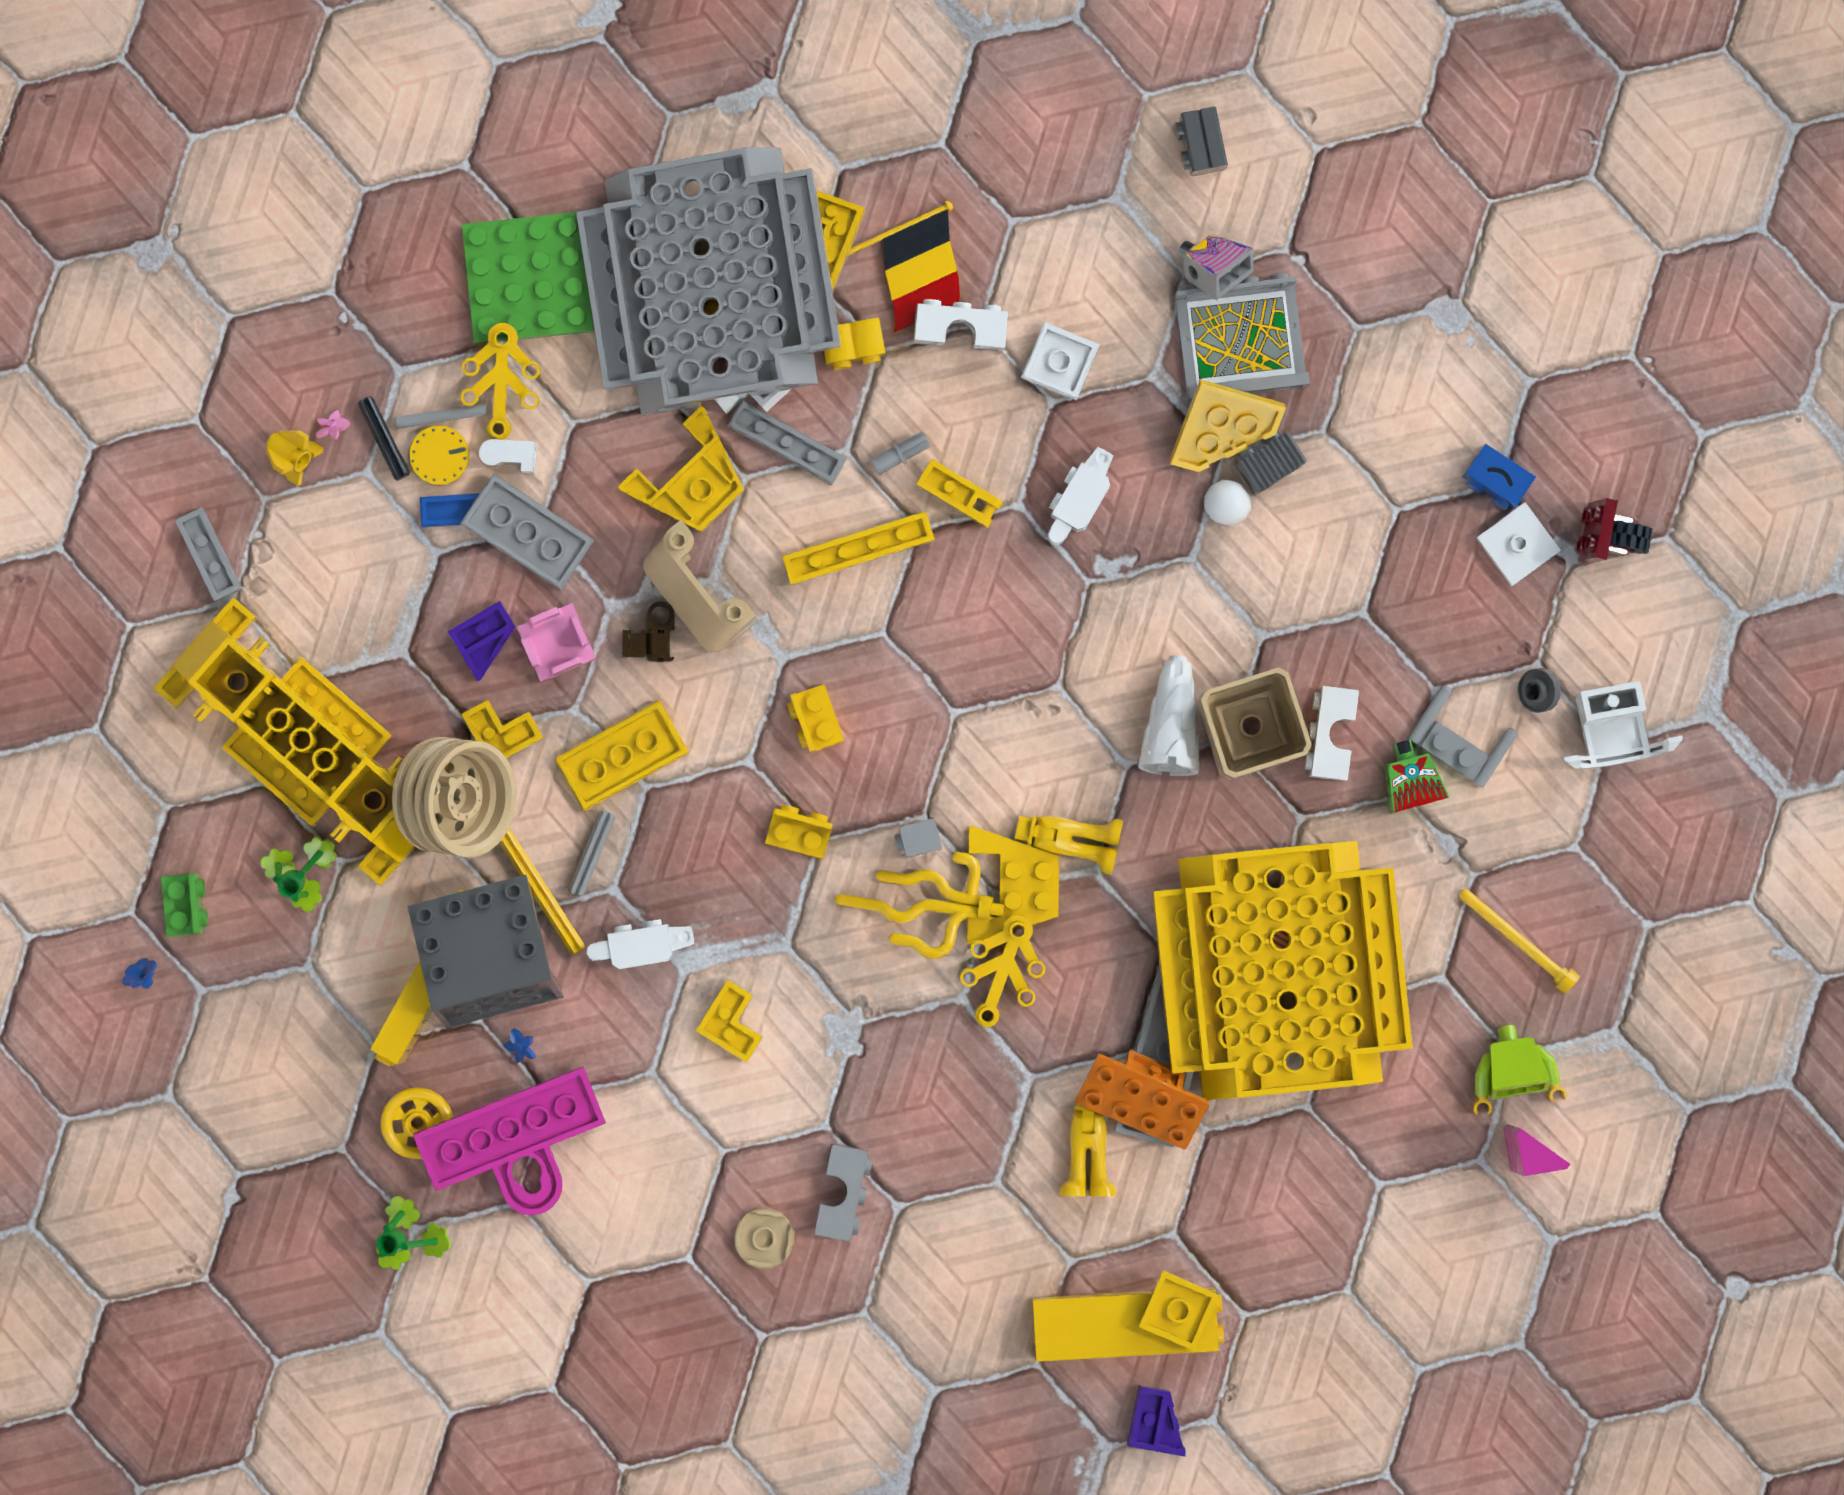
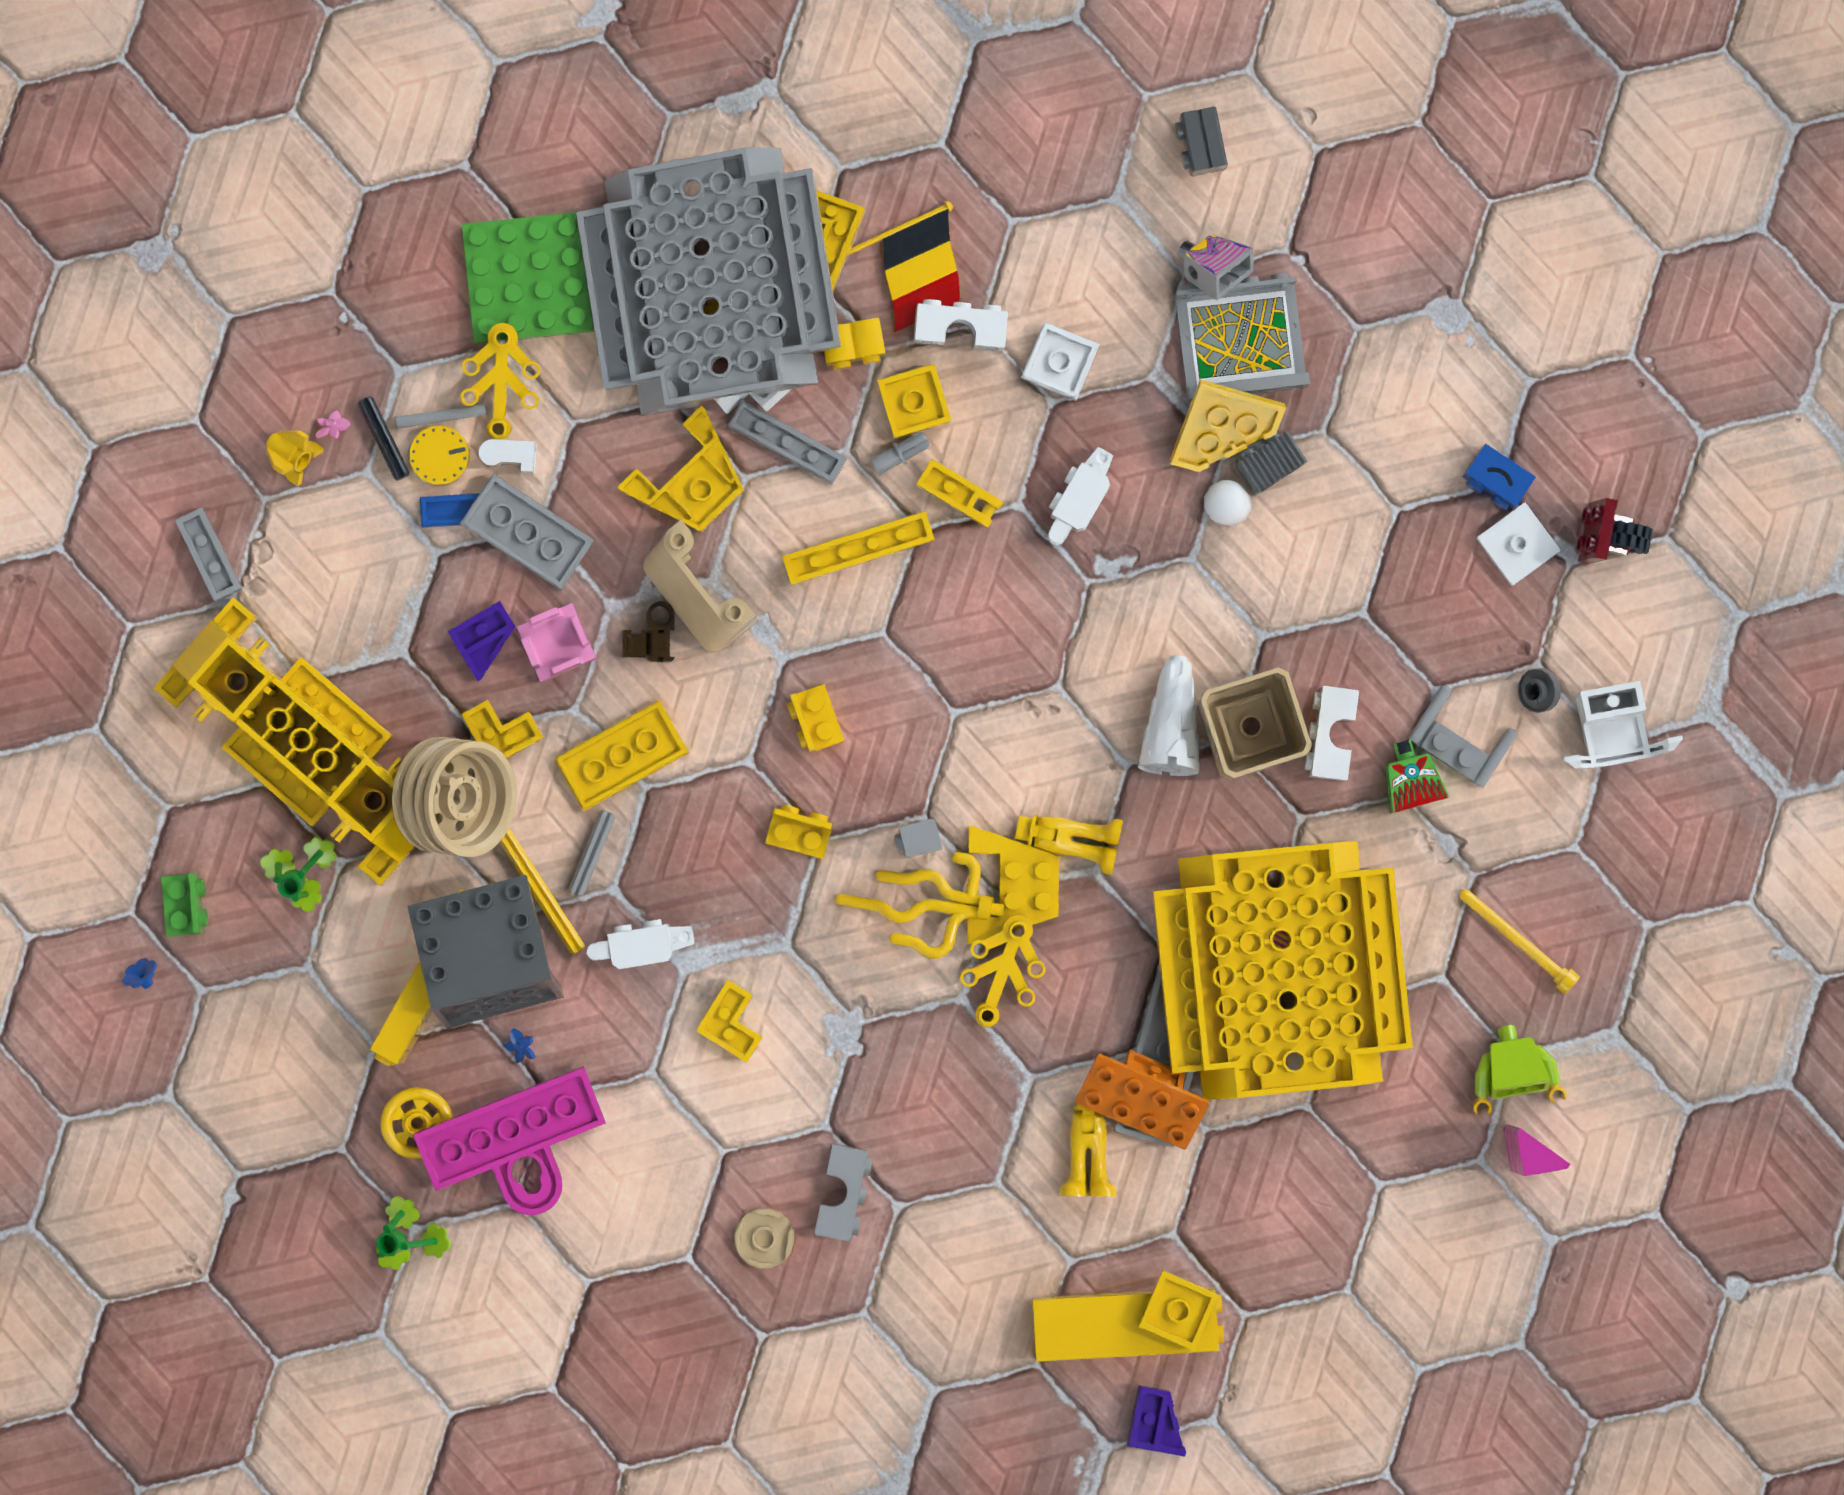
(914, 401): none -> yellow plate

